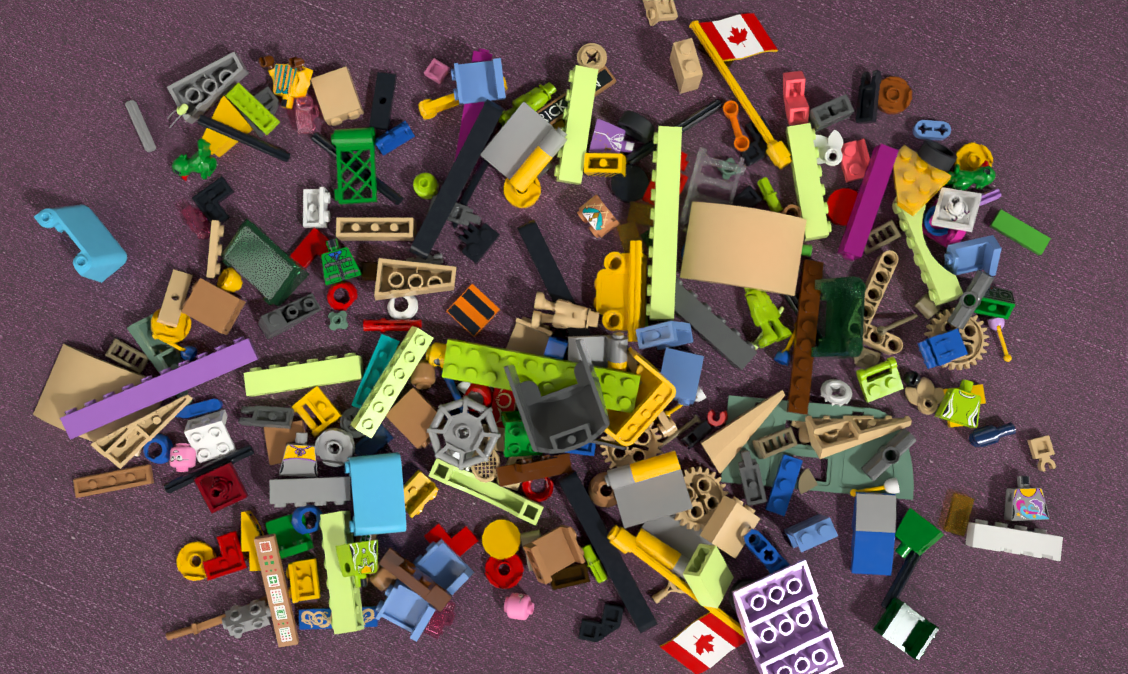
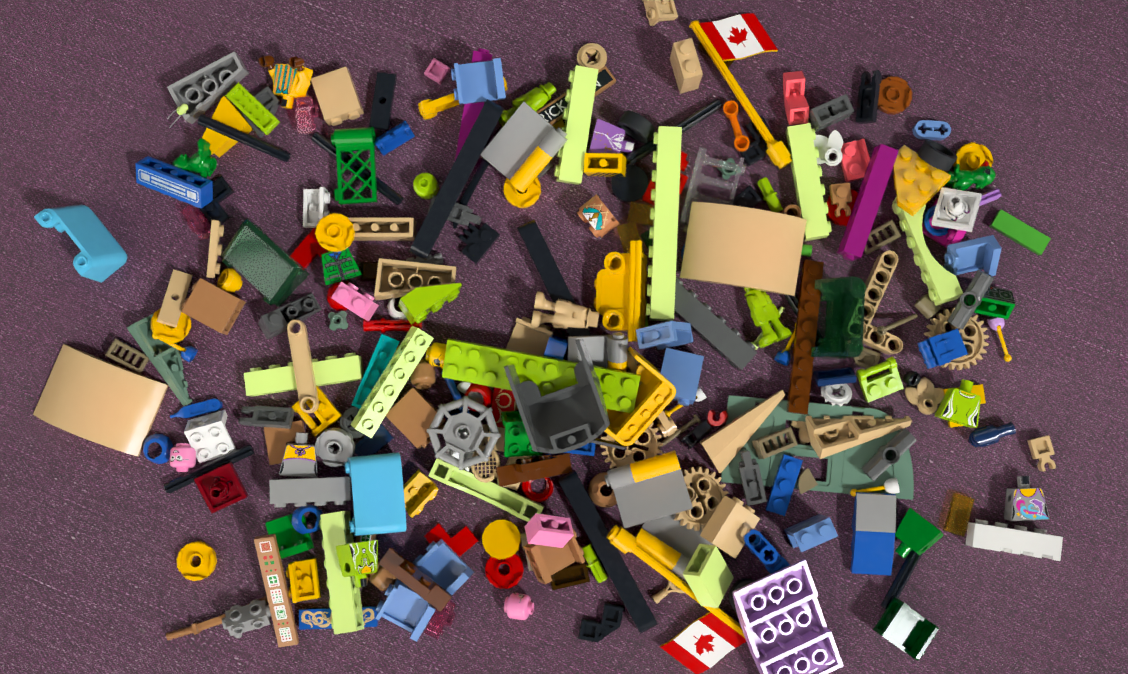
(113, 481): medium nougat tile -> none
(128, 440): tan wedge -> none
(140, 126): light grey axle -> none
(159, 388): medium lavender brick -> none
(174, 182): none -> blue brick
(231, 559): red tile -> none
(249, 530): yellow slope -> none
(303, 366): none -> tan piece
(335, 232): none -> yellow tile
(354, 301): none -> bright pink brick
(426, 299): none -> lime slope
(473, 310): tile -> none
(549, 530): none -> bright pink brick
(834, 376): none -> dark blue tile
(841, 195): none -> medium nougat plate

